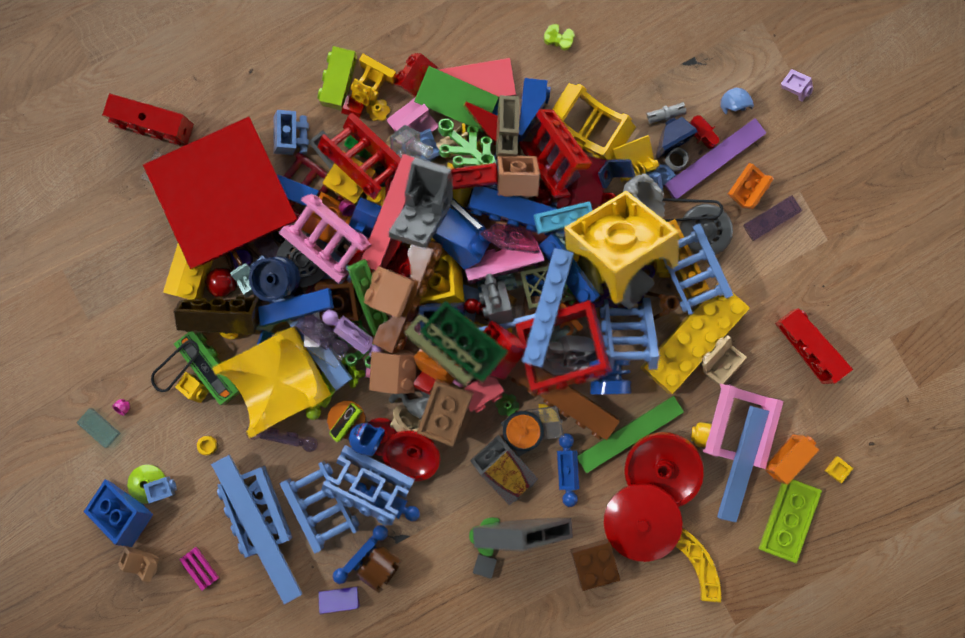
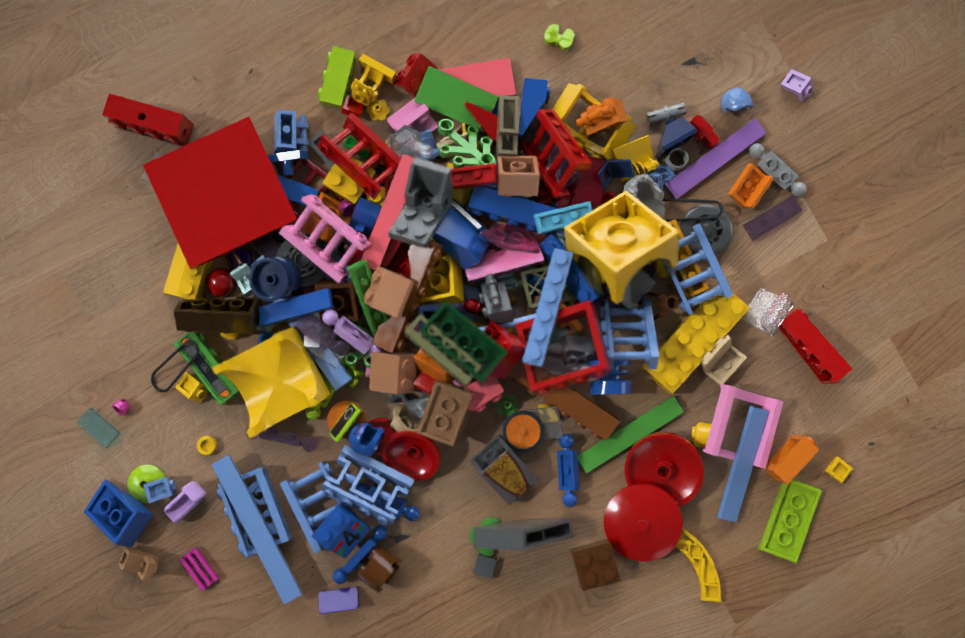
(186, 501): none -> lavender animal
(287, 160): none -> blue tile
(341, 531): none -> blue slope
(603, 117): none -> orange brick
(767, 310): none -> clear bracket
(778, 170): none -> light grey plate

